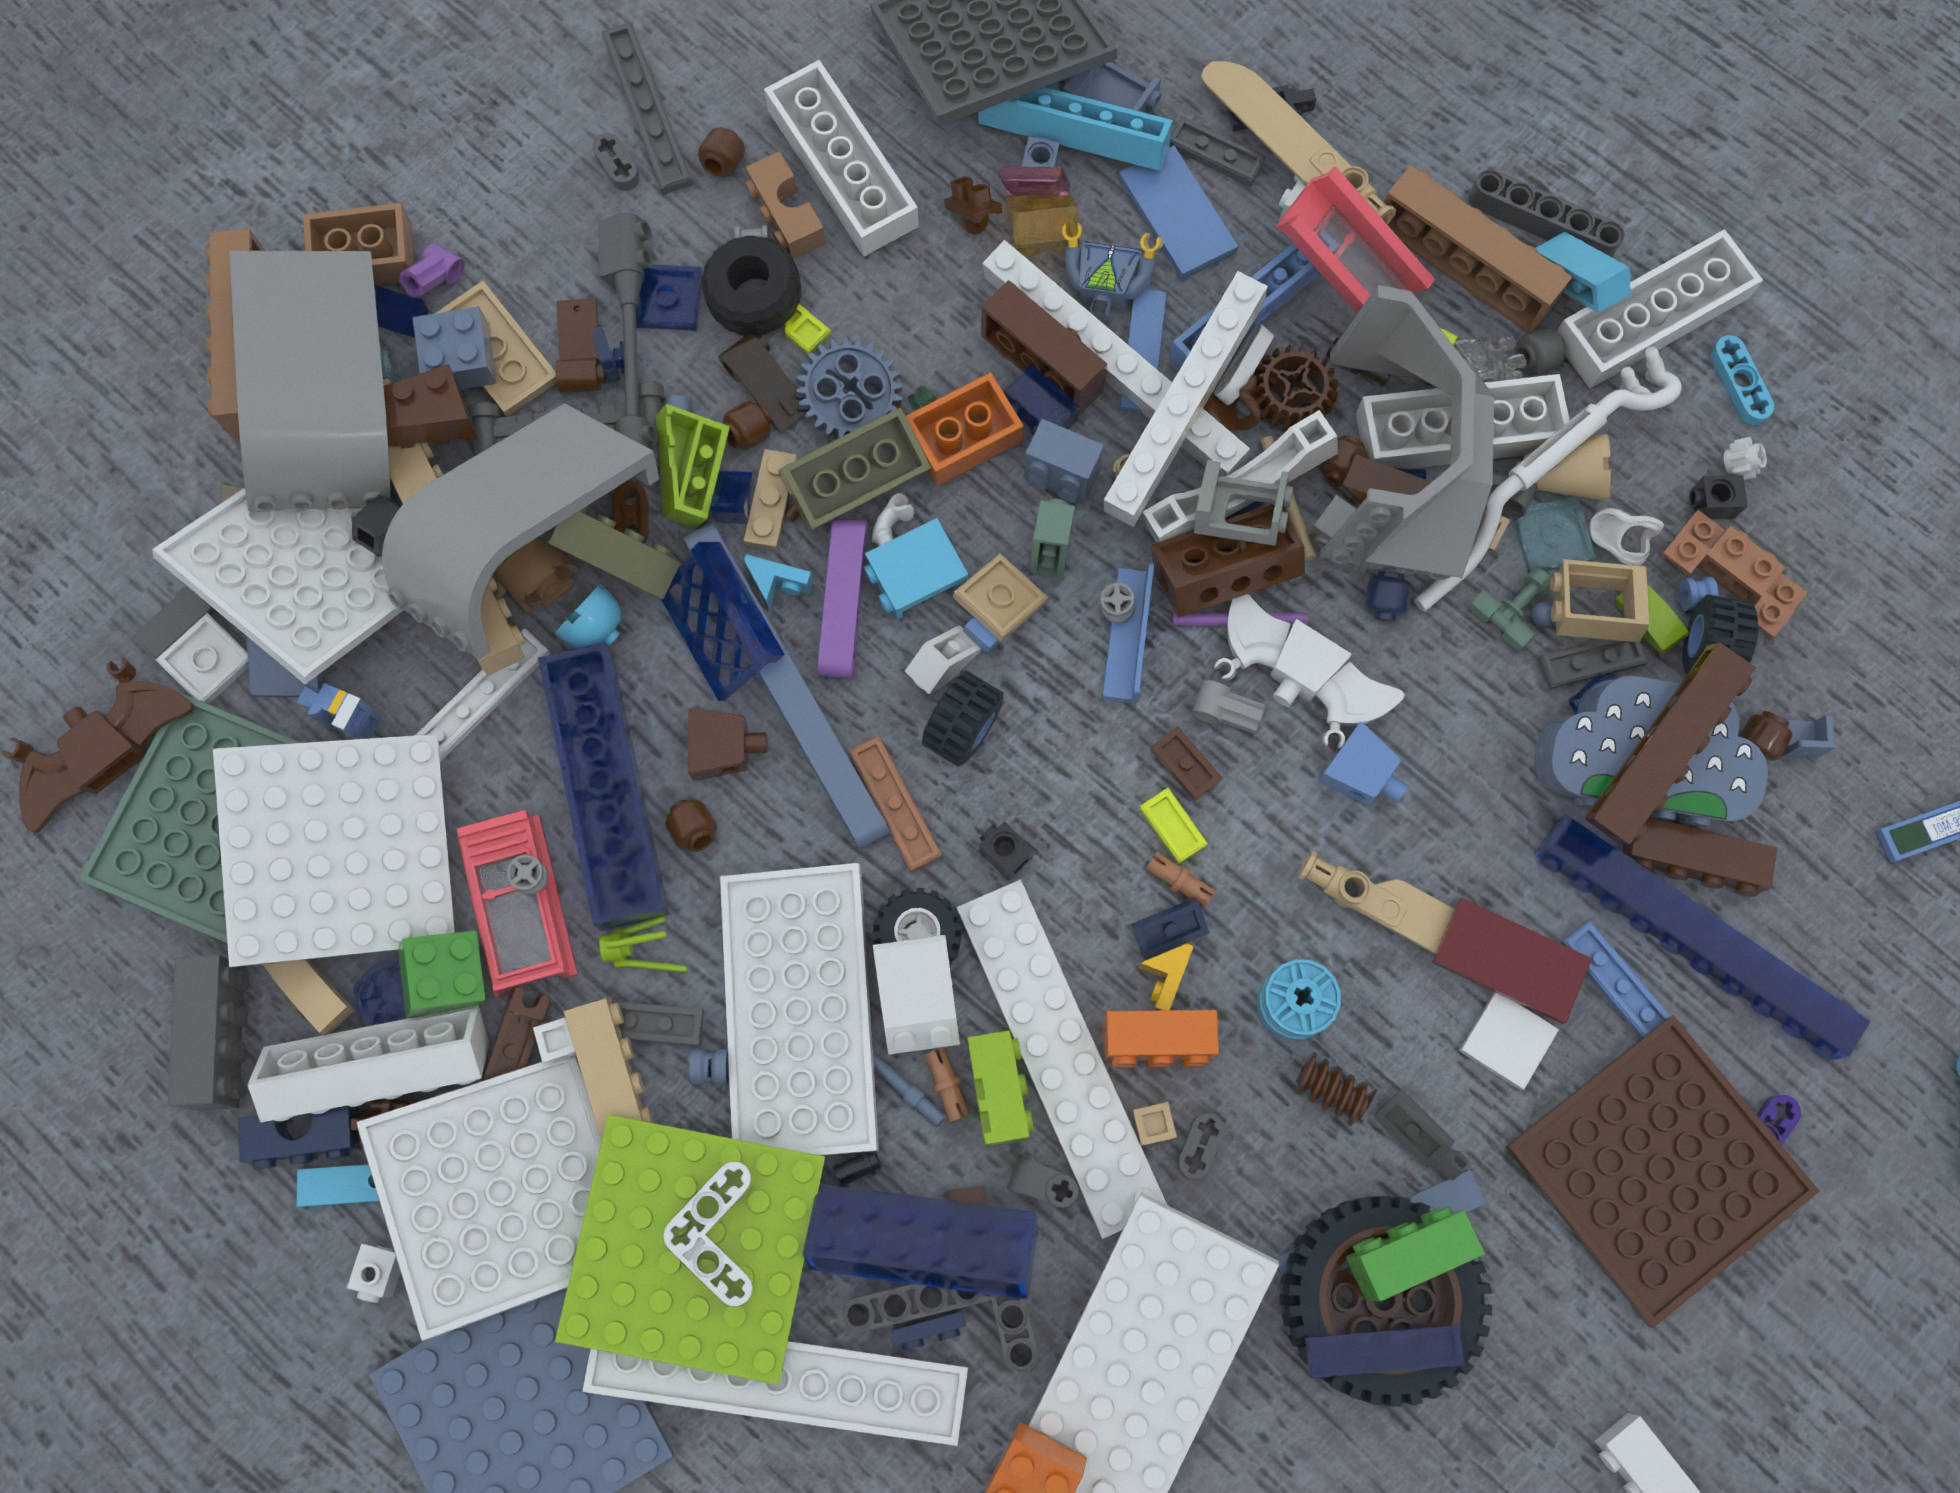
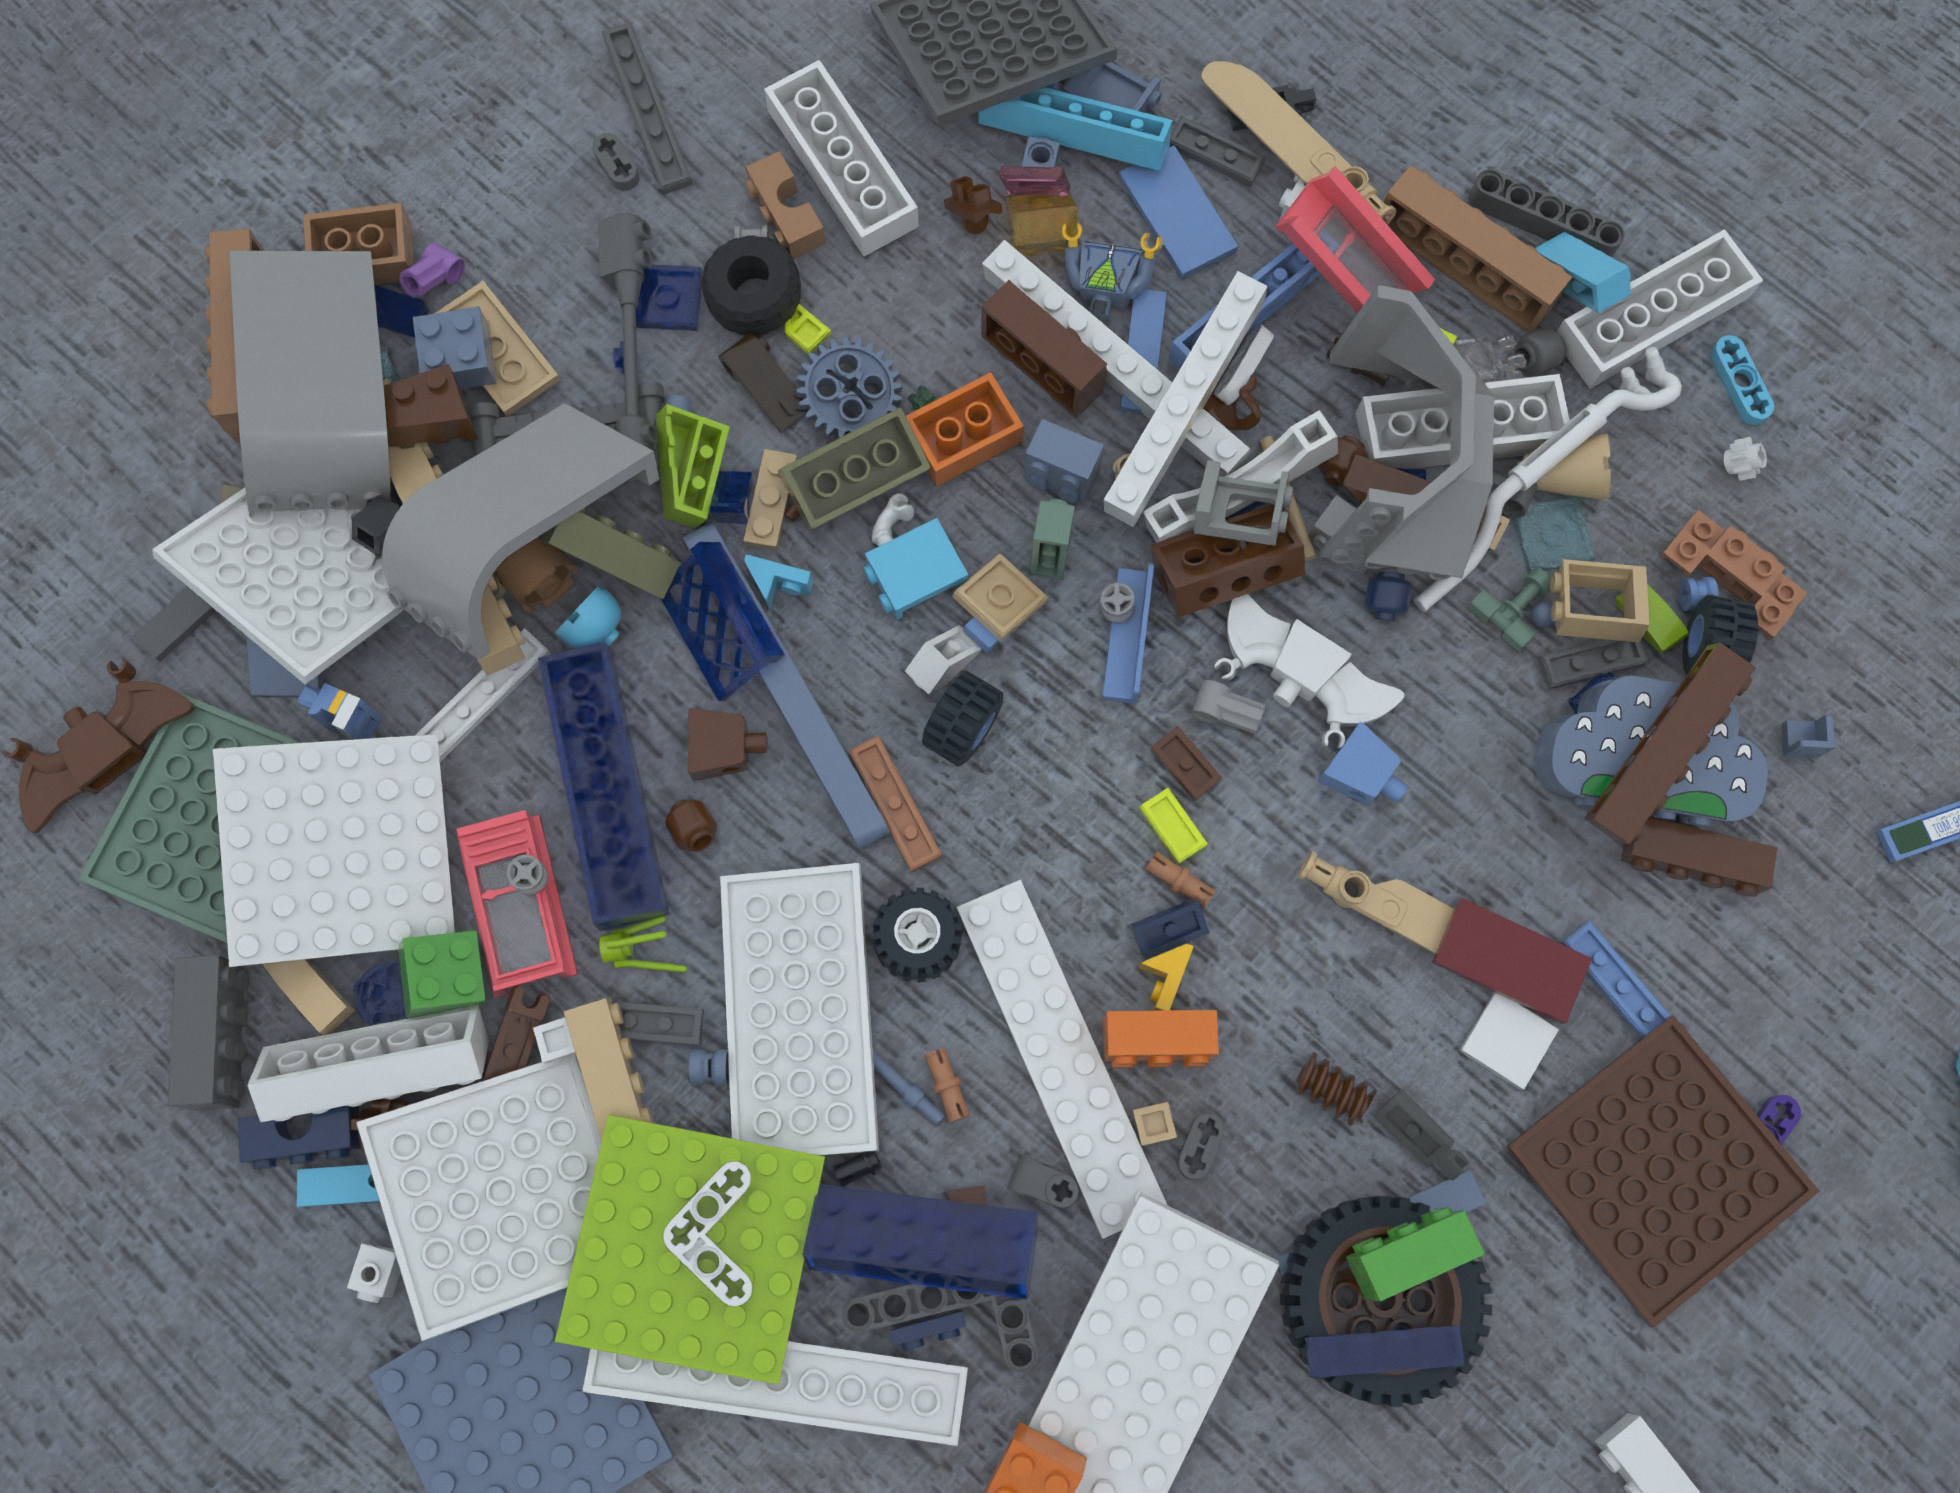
(205, 659): white tile -> none
(579, 361): reddish brown door -> none
(605, 355): dark blue piece -> none
(631, 516): reddish brown plate -> none
(721, 152): reddish brown head -> none
(748, 425): reddish brown head -> none
(842, 598): medium lavender beam -> none
(916, 994): white slope -> none
(999, 1088): lime wedge -> none
(1006, 865): black brick -> none
(1038, 398): clear blue brick -> none
(1220, 618): medium lavender bar -> none
(1274, 374): reddish brown gear -> none
(1278, 998): medium azure wheel -> none
(1610, 525): white piece -> none
(1702, 939): clear blue brick -> none
(1728, 489): black brick -> none
(1768, 733): reddish brown head -> none

